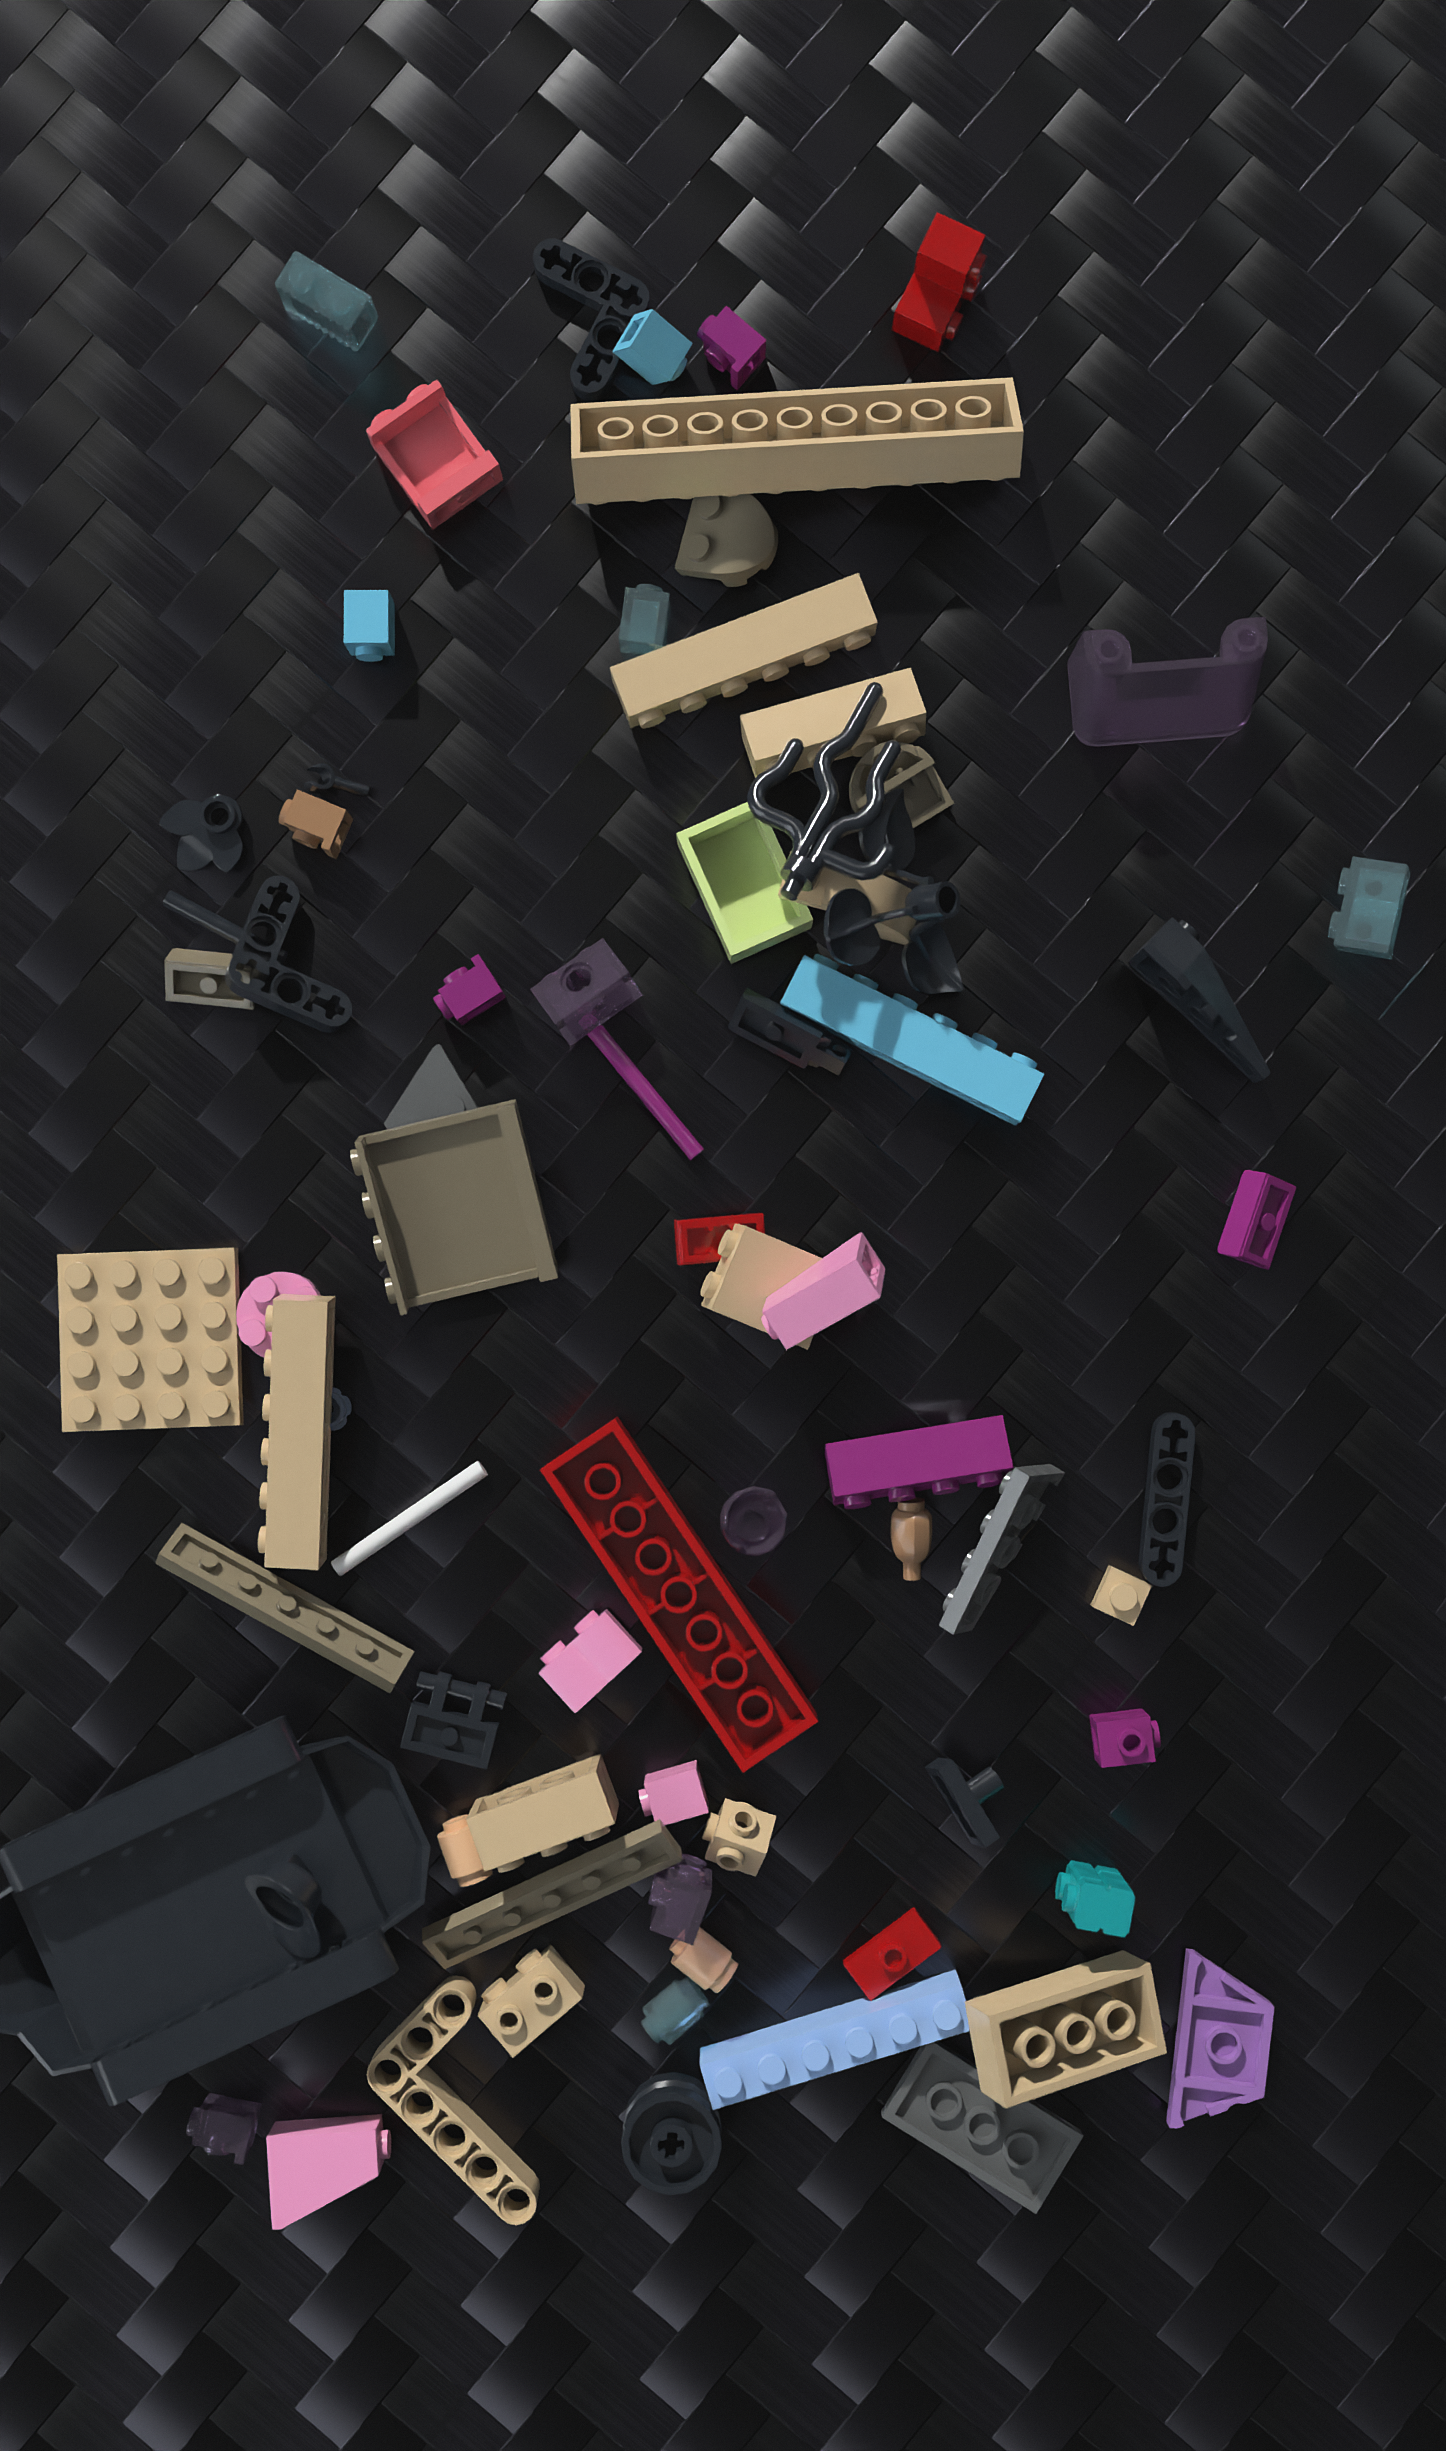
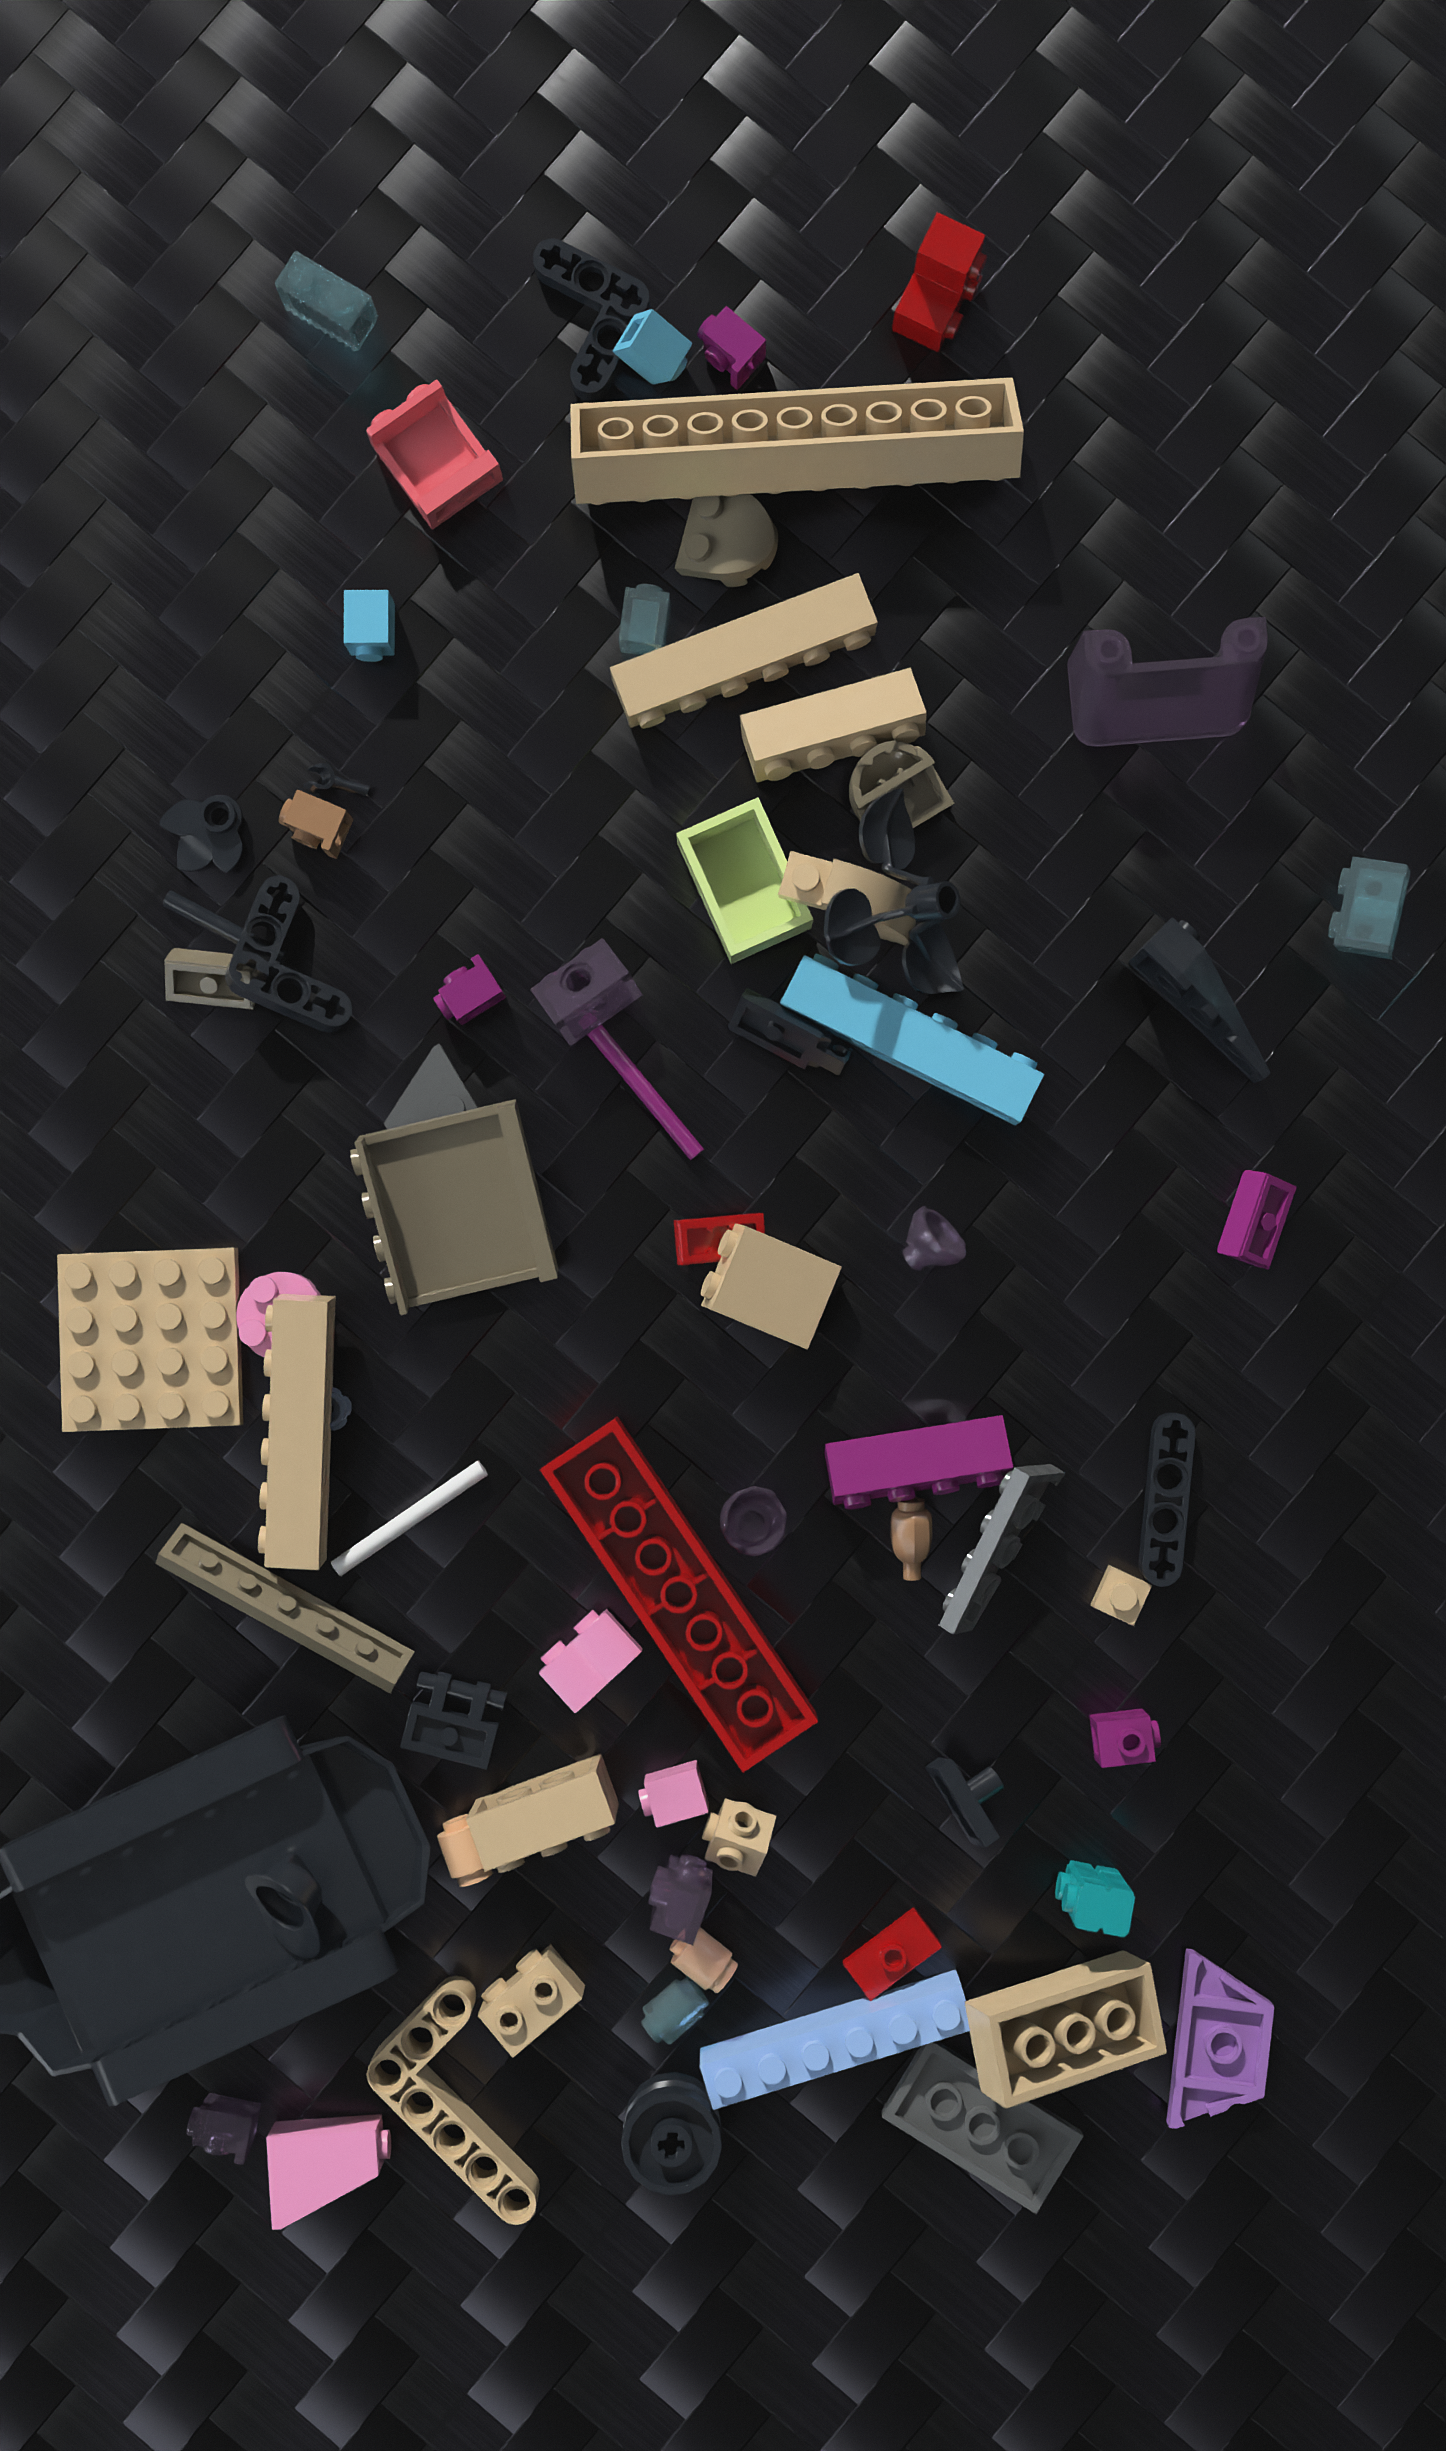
(552, 1894): dark tan plate -> none
(811, 843): black plant -> none
(825, 1292): bright pink slope -> none
(932, 1241): none -> clear purple piece

